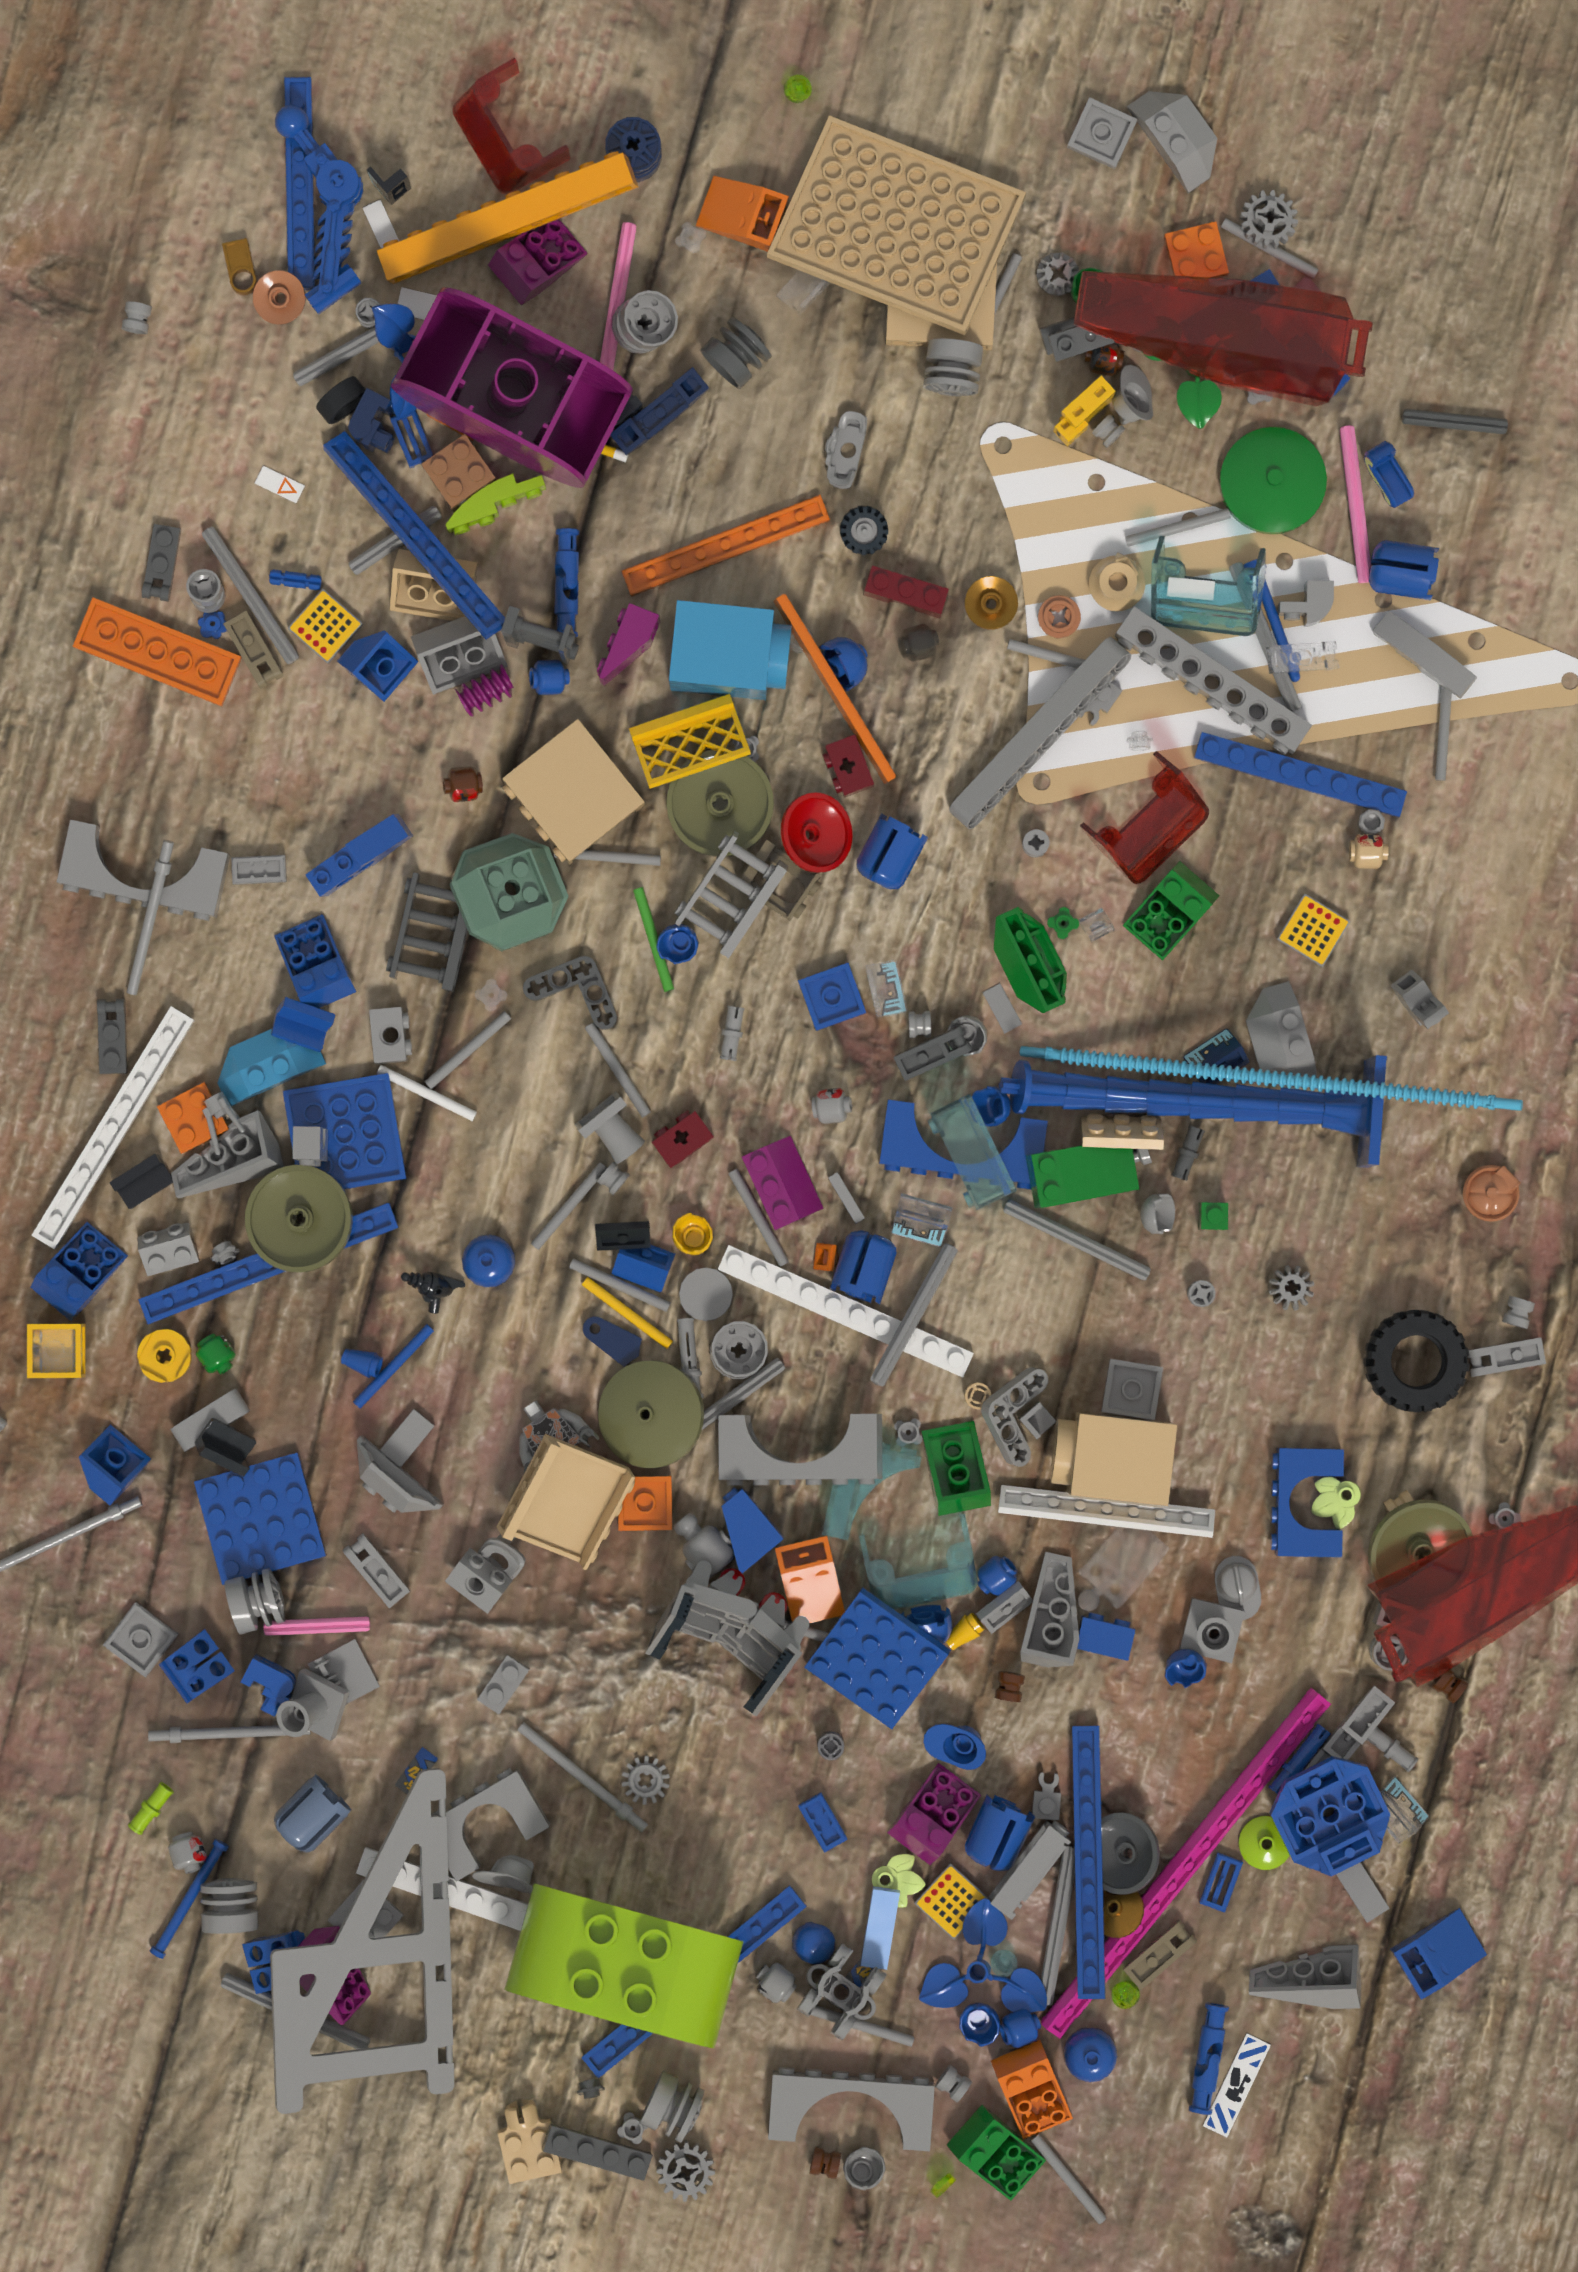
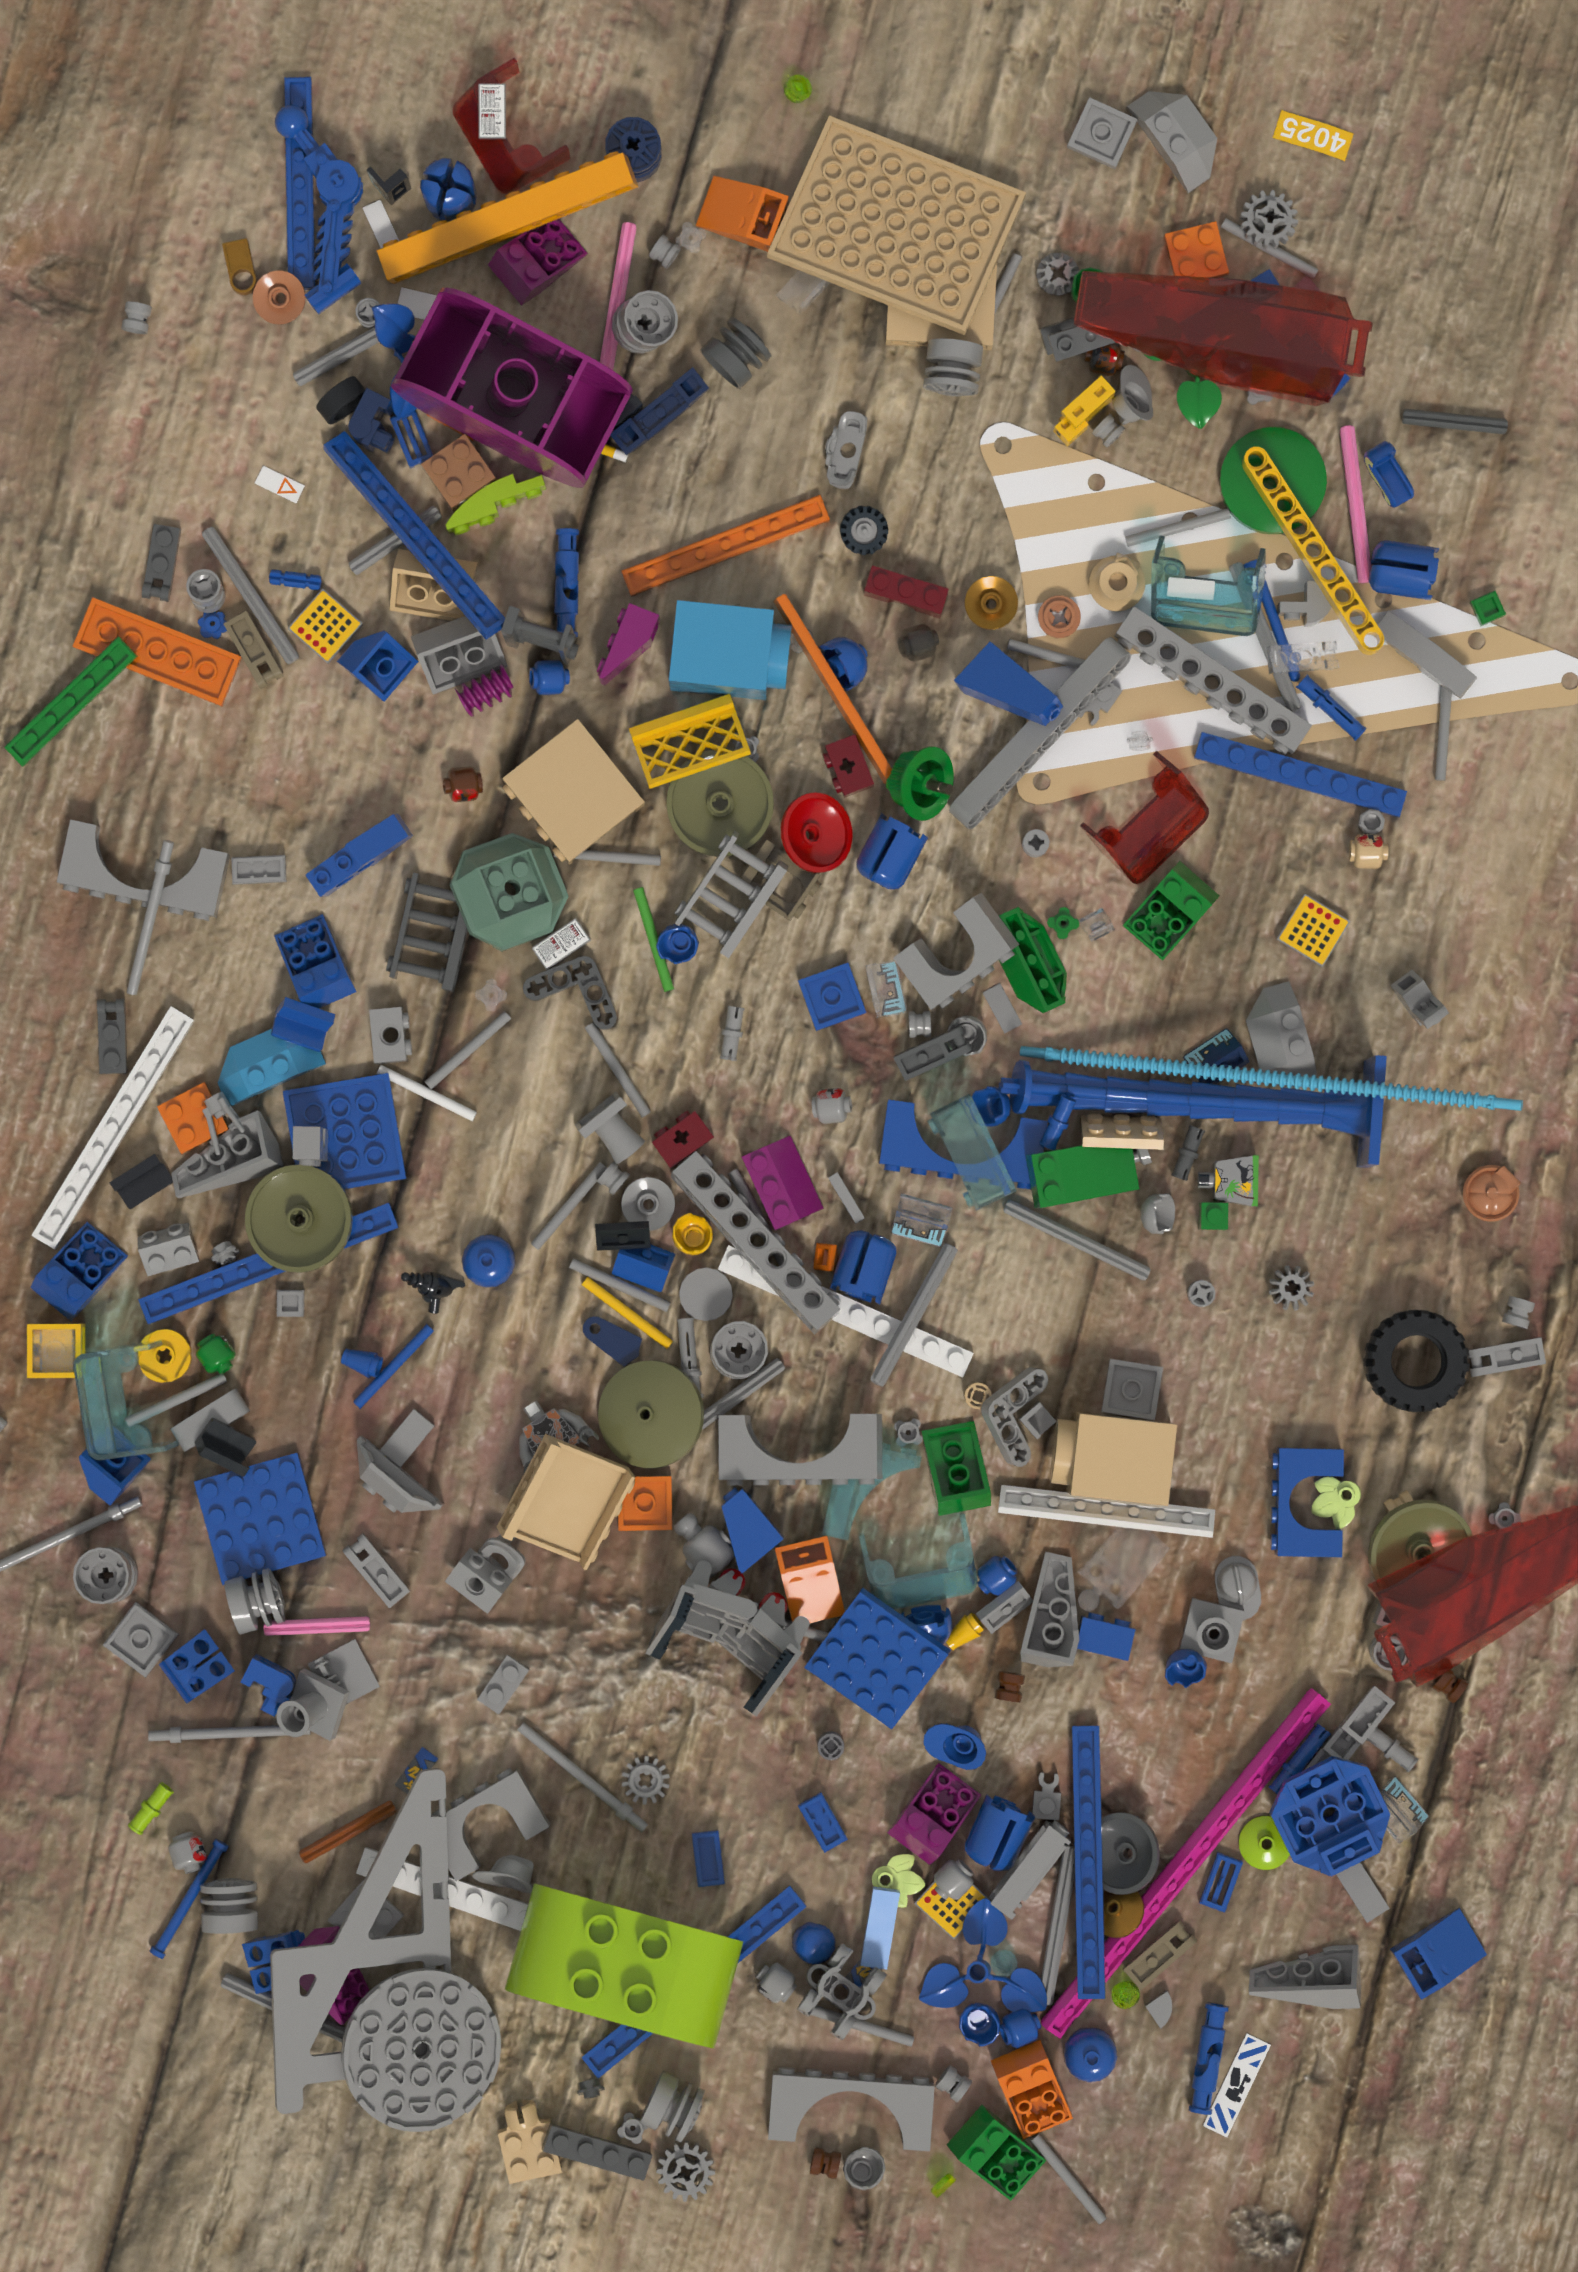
(71, 701): none -> green tile
(90, 1580): none -> light grey wheel
(104, 1403): none -> clear light blue windscreen
(175, 1400): none -> light grey bar
(290, 1303): none -> light grey tile
(310, 1815): sand blue cylinder -> none
(348, 1831): none -> dark orange axle
(390, 2024): none -> light grey plate
(458, 183): none -> blue cylinder
(492, 111): none -> tile
(561, 944): none -> tile
(646, 1189): none -> light grey dish
(665, 251): none -> light grey wheel
(708, 1858): none -> blue tile
(812, 1316): none -> light grey brick
(922, 782): none -> green piece
(953, 1879): none -> light grey head
(991, 943): none -> light grey arch
(1005, 684): none -> blue slope
(1058, 1122): none -> blue pin
(1160, 2008): none -> light grey tile
(1233, 1180): none -> torso
(1312, 537): none -> yellow beam
(1313, 135): none -> yellow sticker
(1331, 707): none -> blue pin
(1487, 608): none -> green tile

